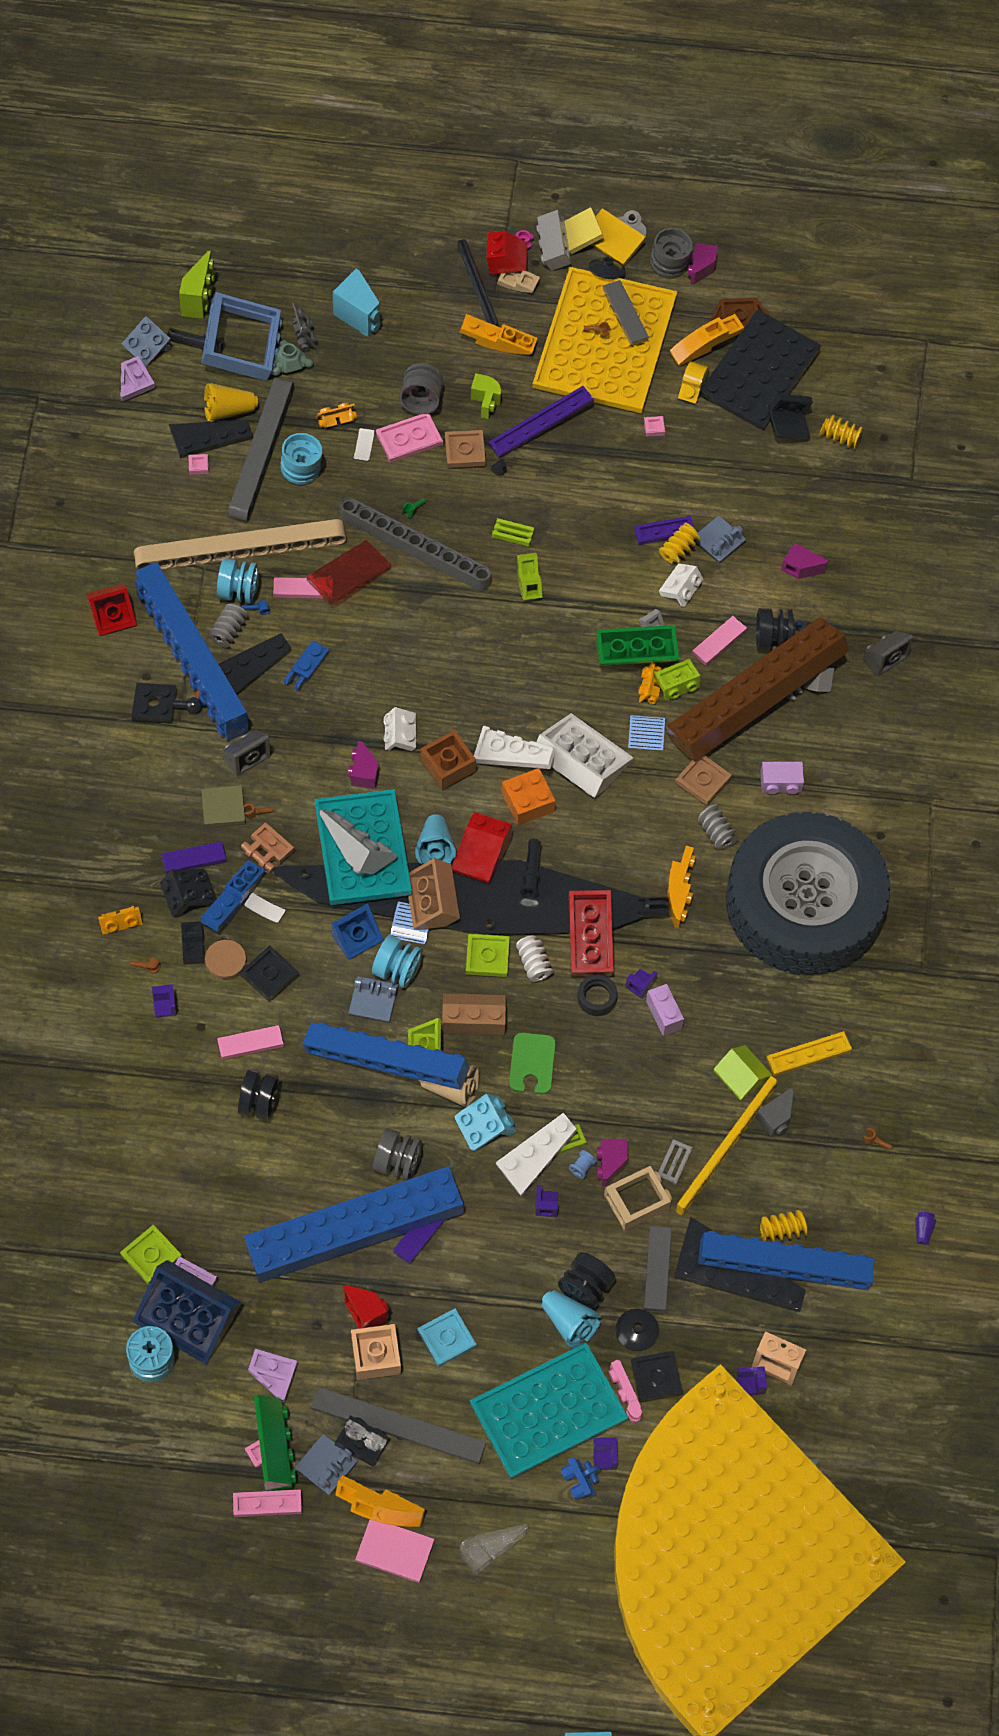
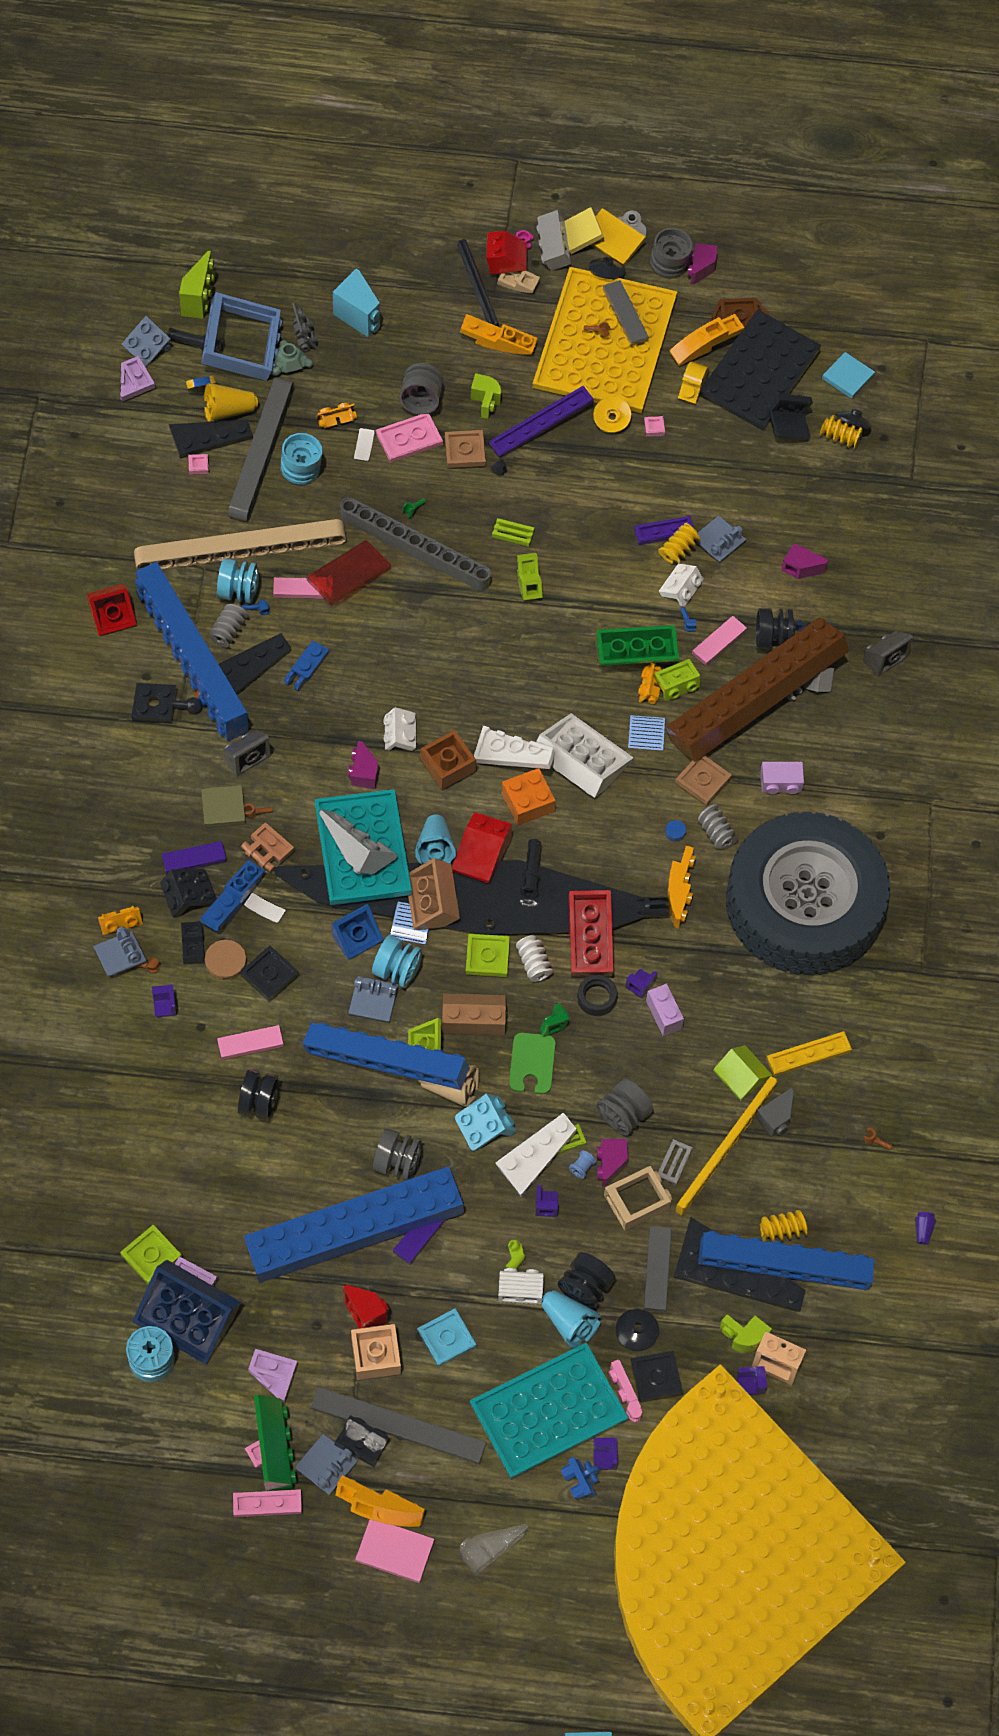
(119, 952): none -> sand blue hinge
(199, 382): none -> piece
(517, 1254): none -> lime arm
(520, 1286): none -> white brick
(555, 1022): none -> green bracket
(608, 407): none -> yellow dish
(624, 1106): none -> dark grey wheel
(652, 619): light grey tile -> none
(675, 830): none -> blue tile
(689, 624): none -> blue hand
(745, 1338): none -> lime brick
(848, 375): none -> medium azure tile
(854, 418): none -> black dish

